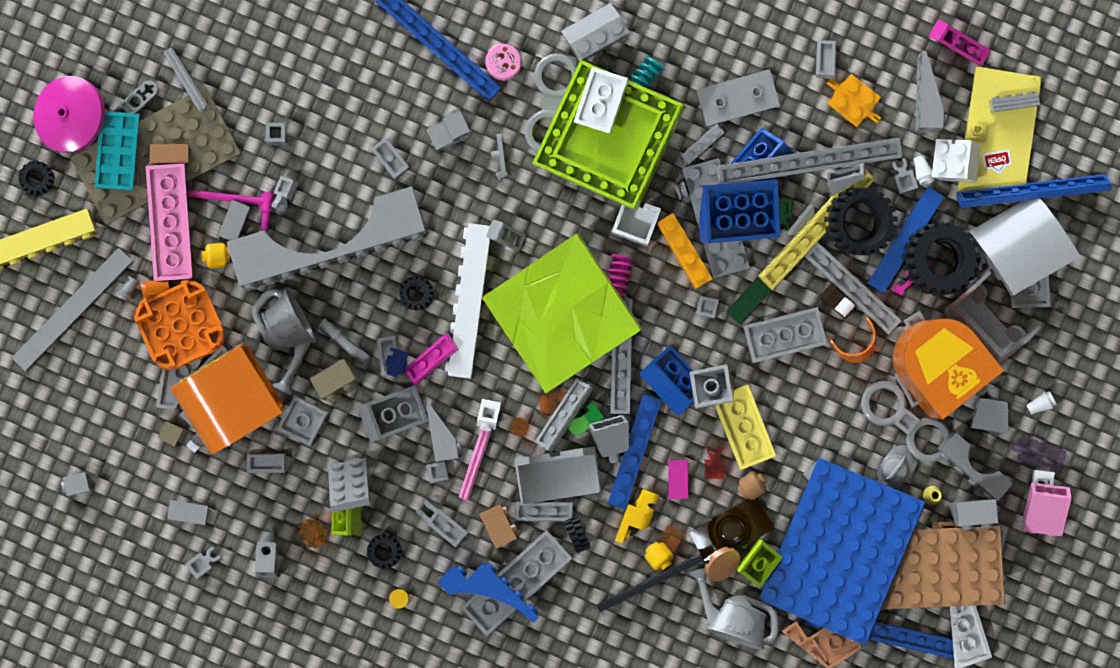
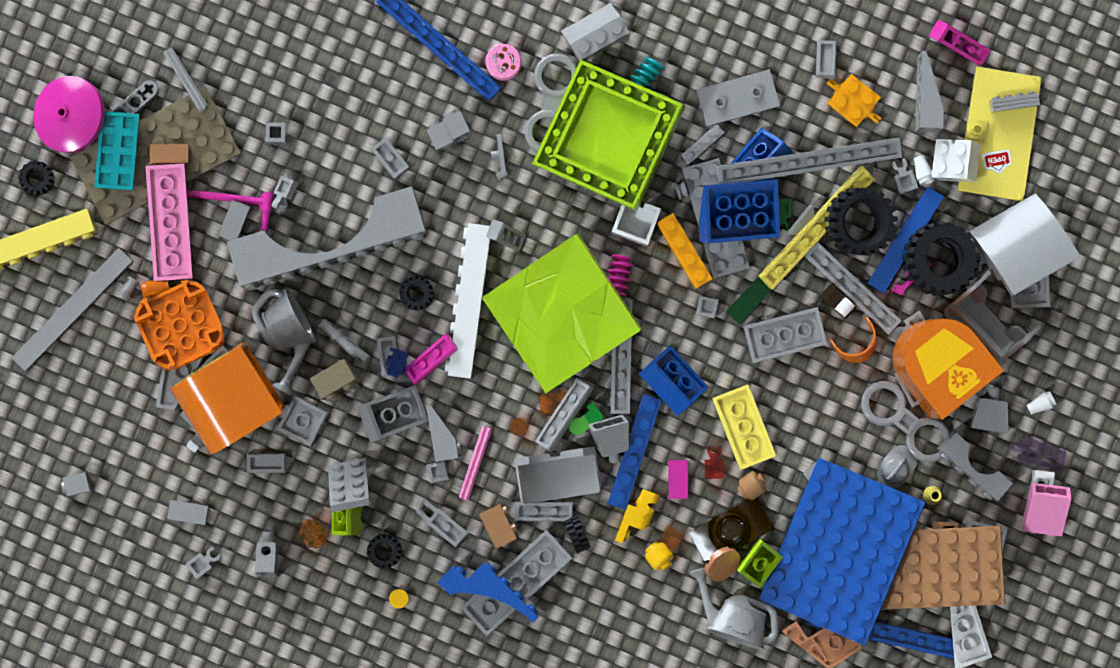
(170, 433): dark tan tile -> none
(216, 255): yellow head -> none
(488, 409): white brick -> none
(601, 100): white plate -> none
(649, 582): black tile -> none
(712, 386): light grey slope -> none
(845, 177): light grey slope -> none
(974, 513): light grey slope -> none
(1033, 191): blue tile -> none

